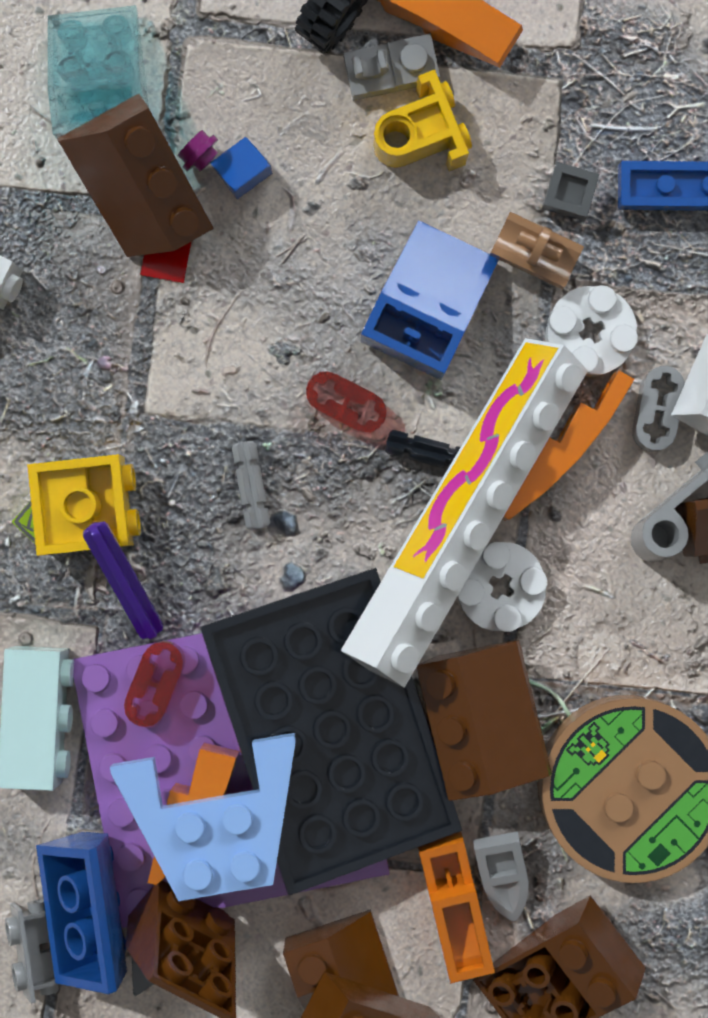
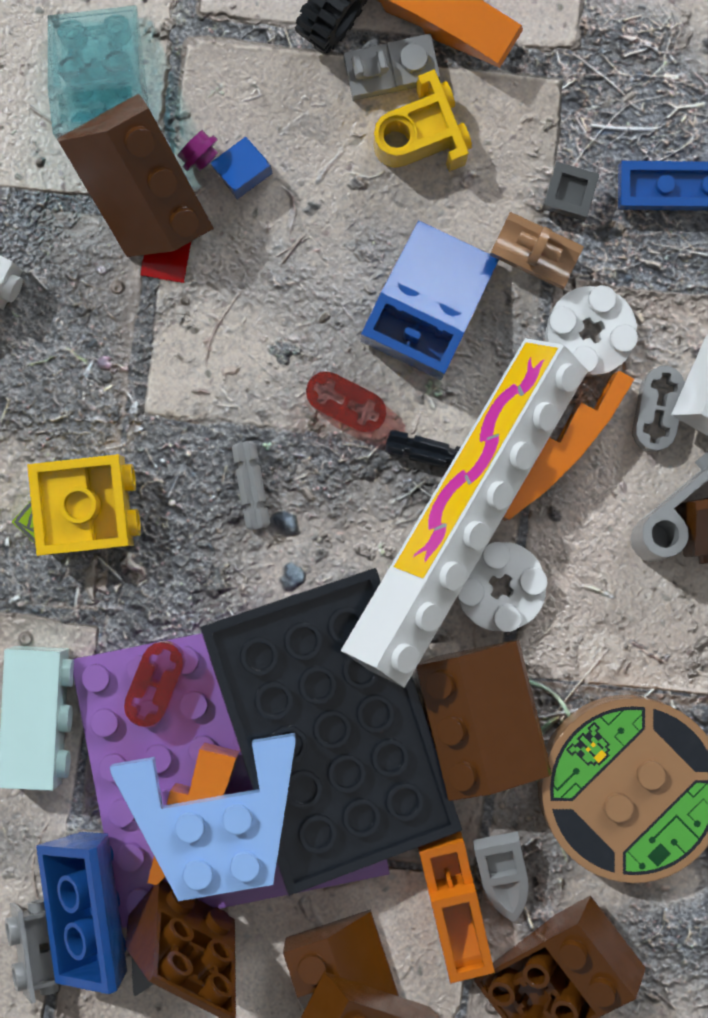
(123, 579): dark purple axle -> none

